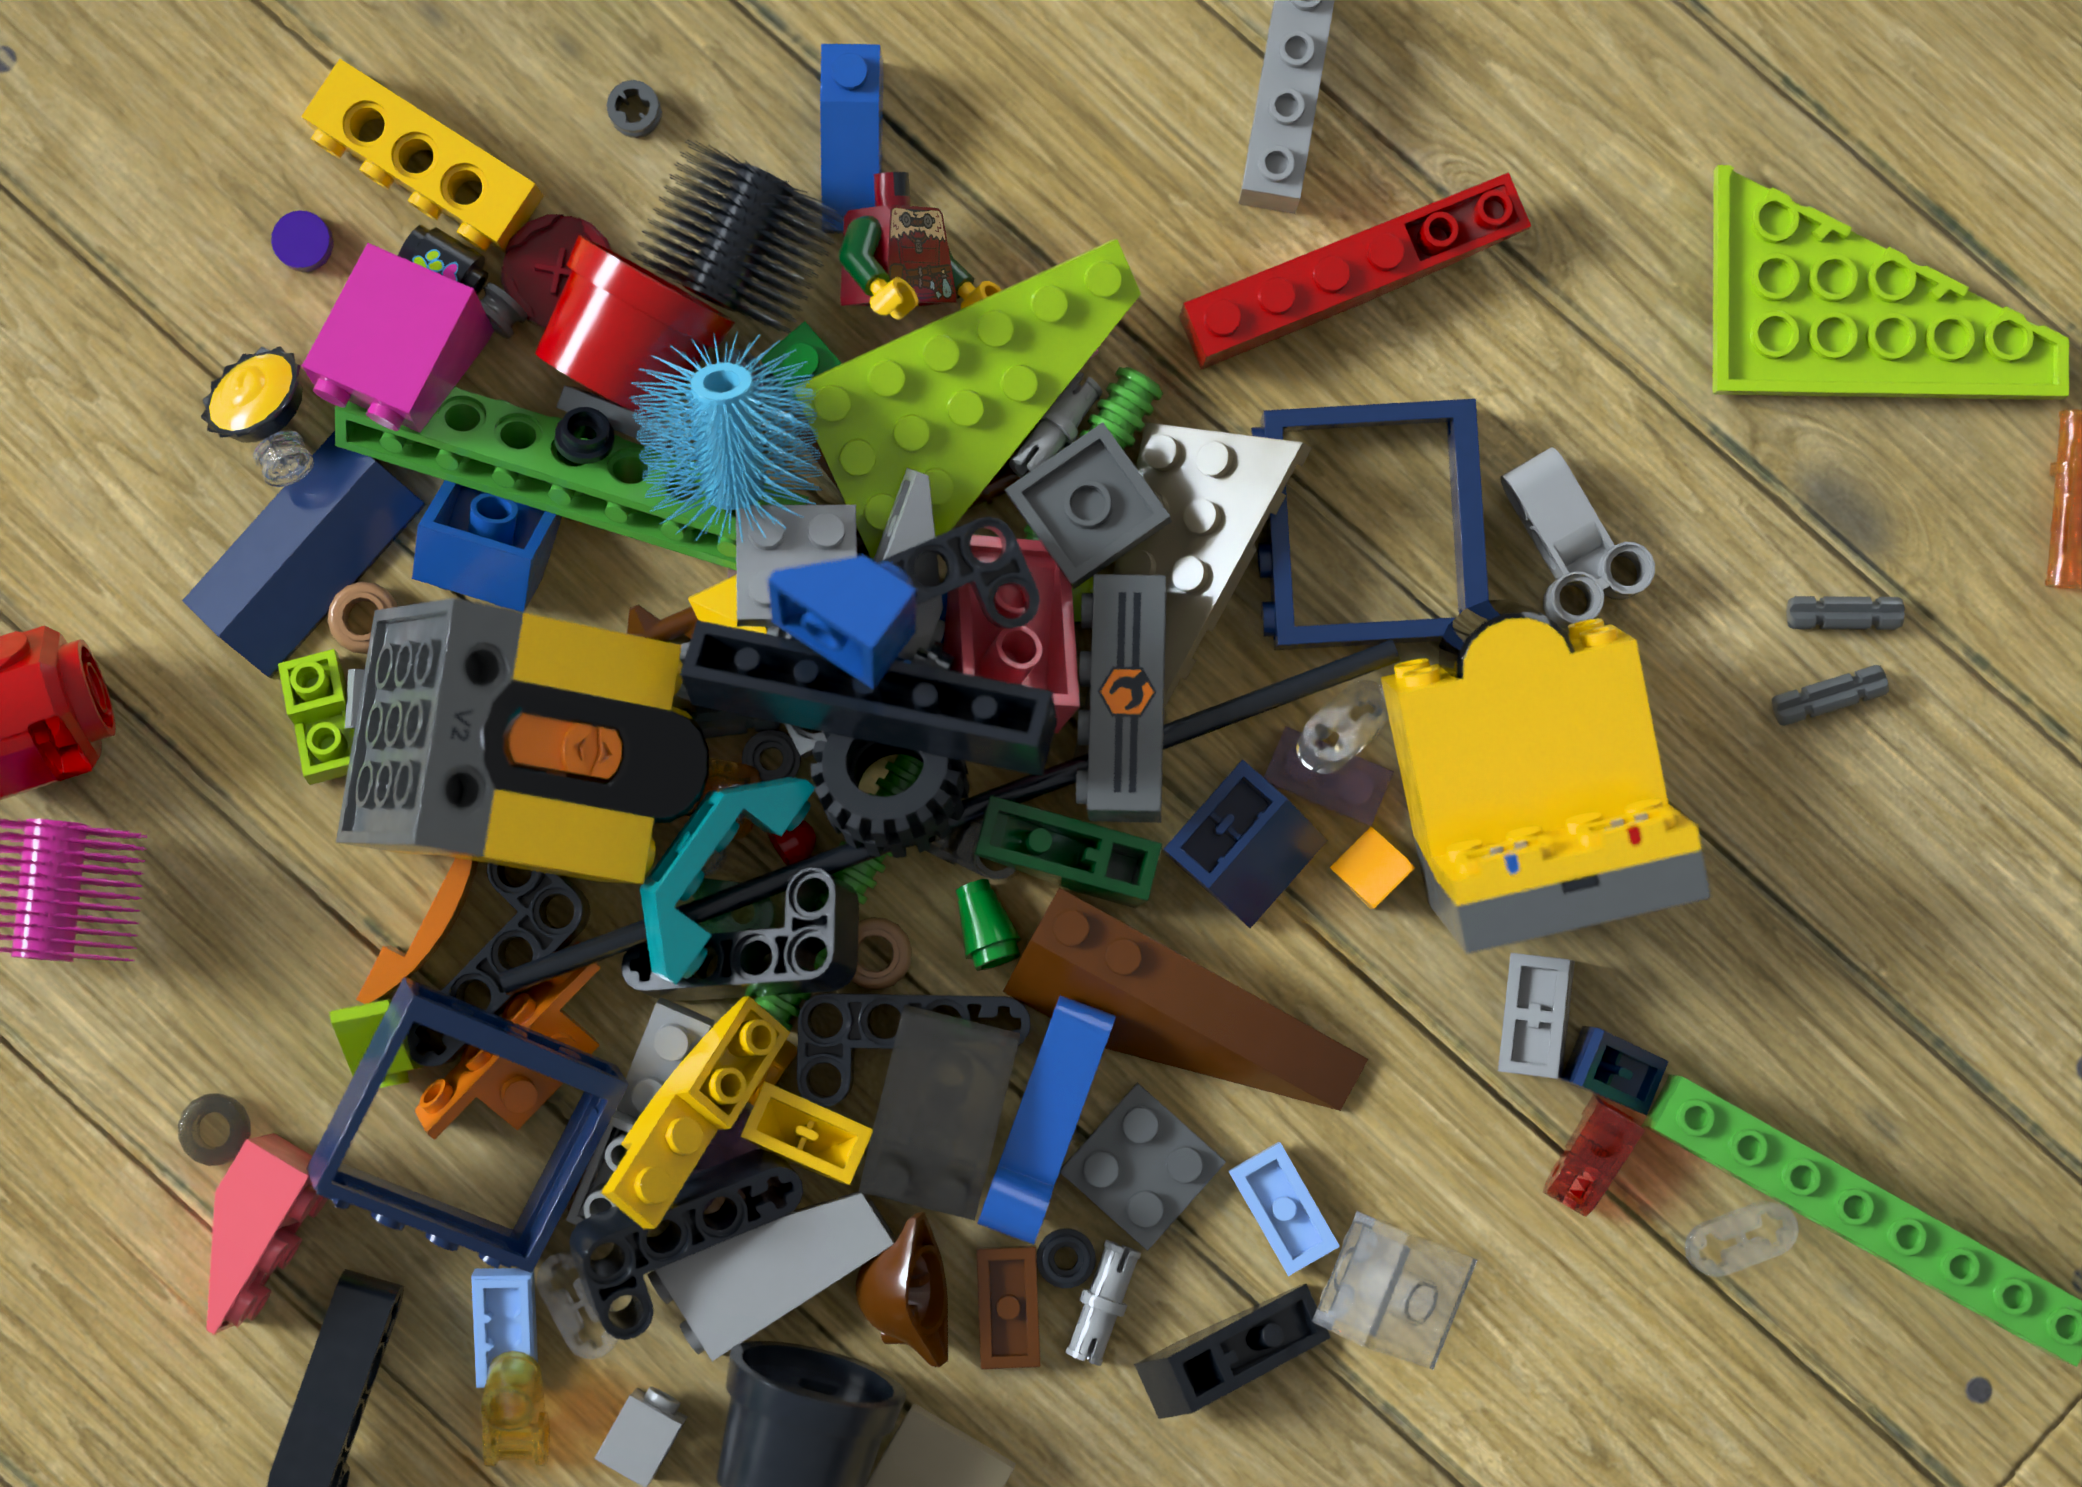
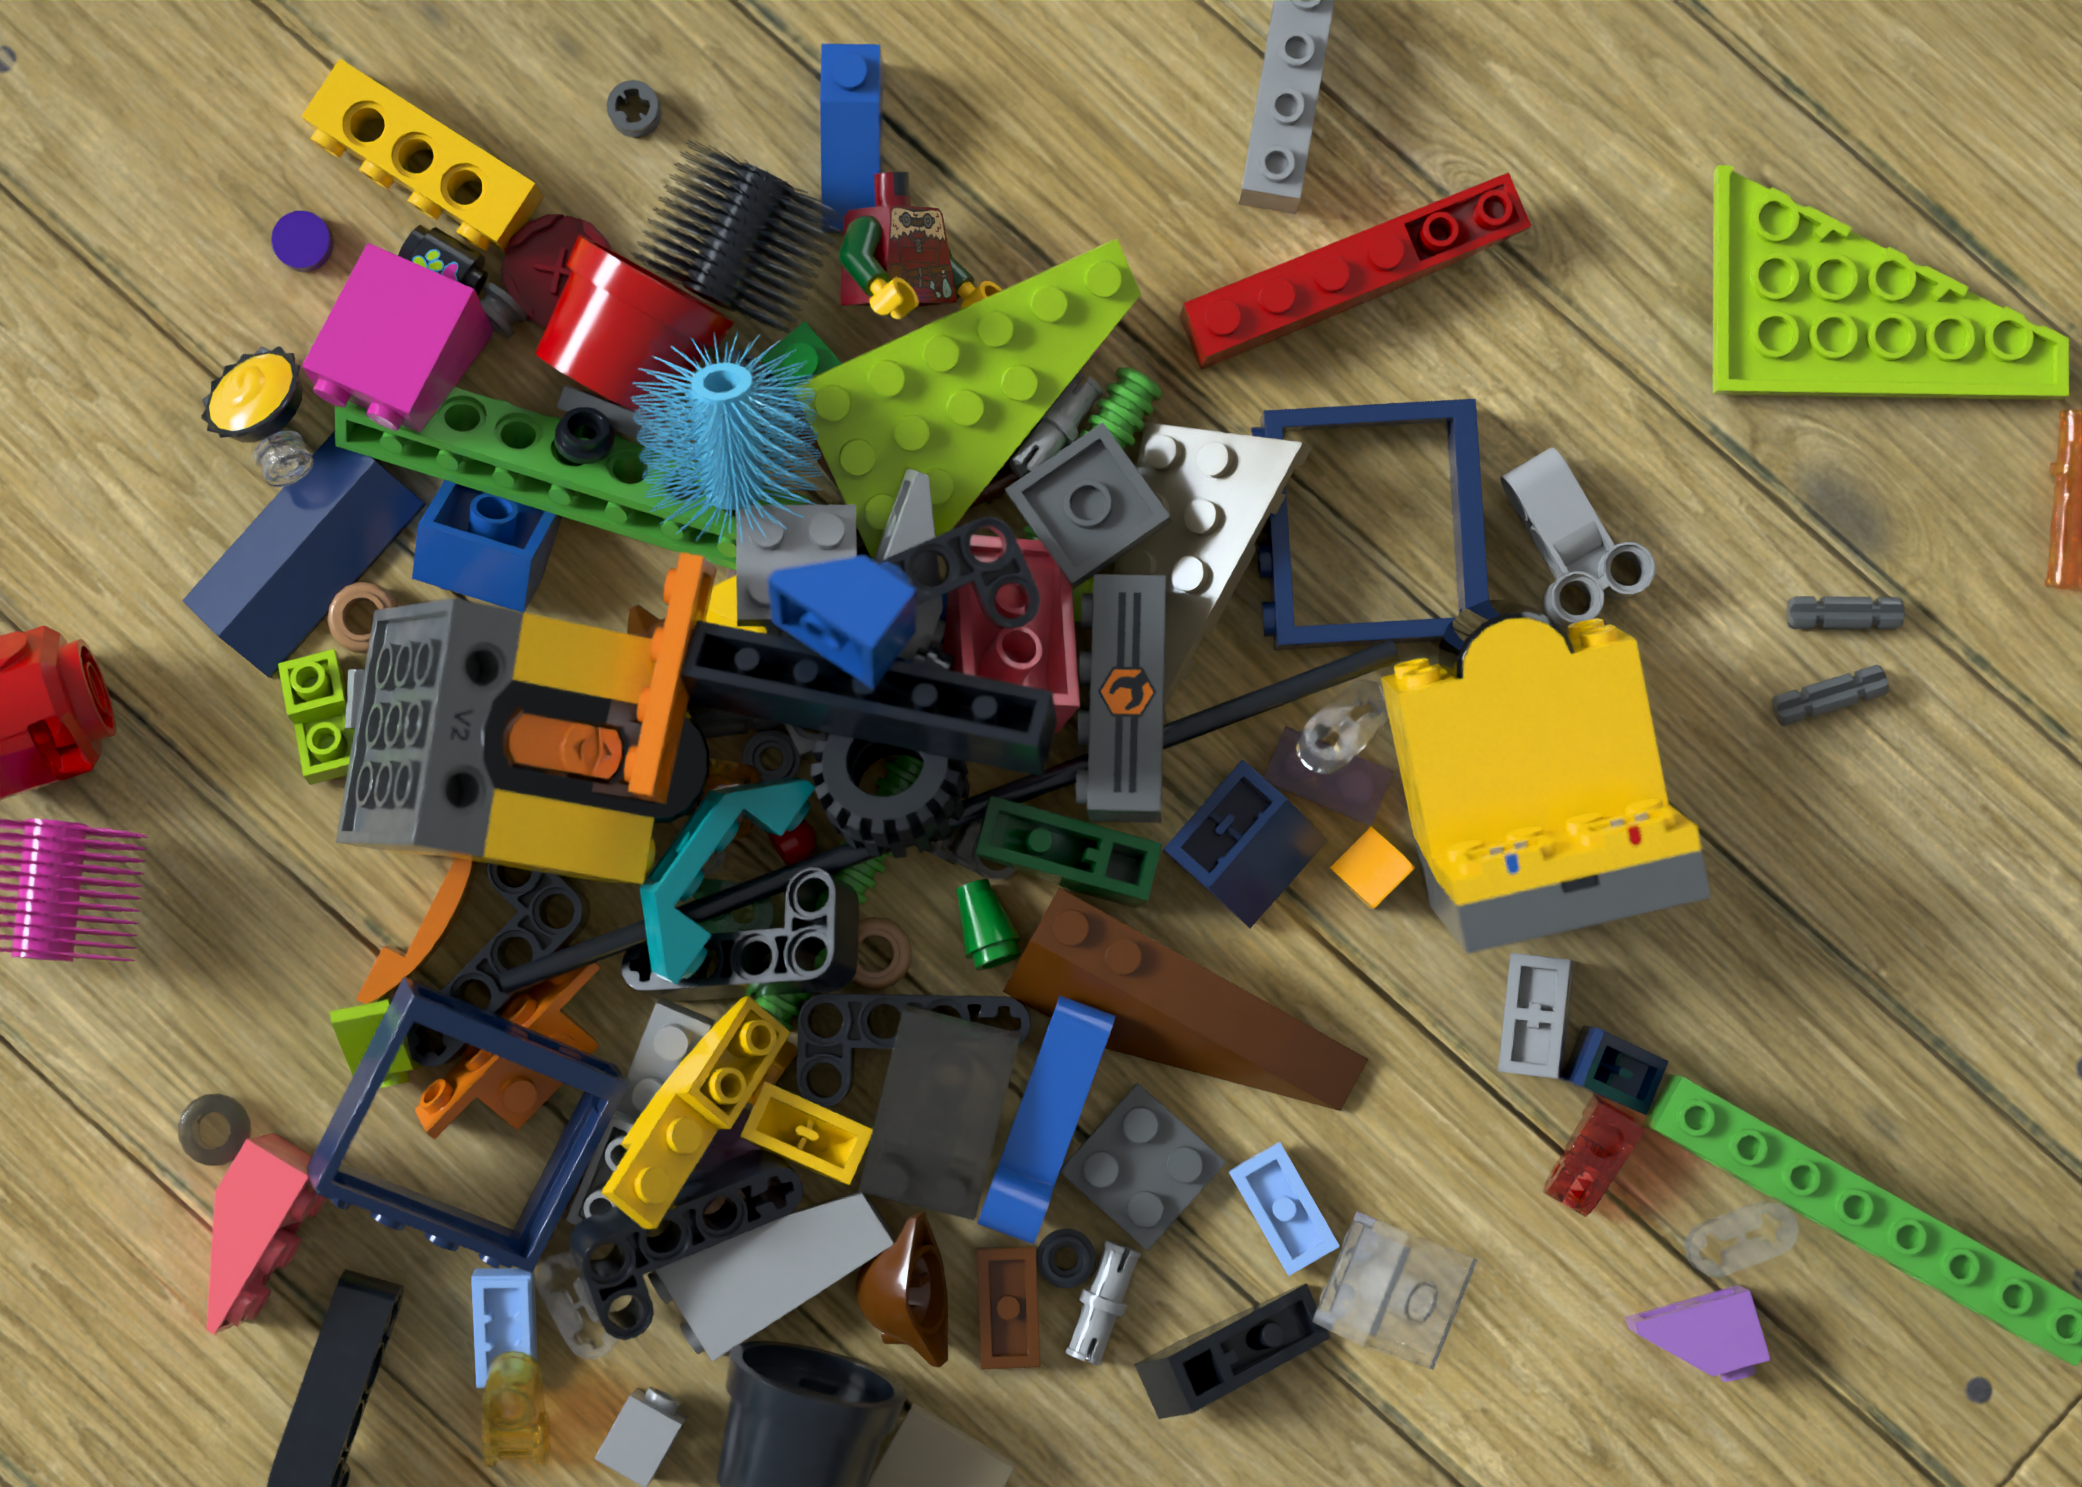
(665, 702): none -> orange plate
(1709, 1331): none -> medium lavender slope

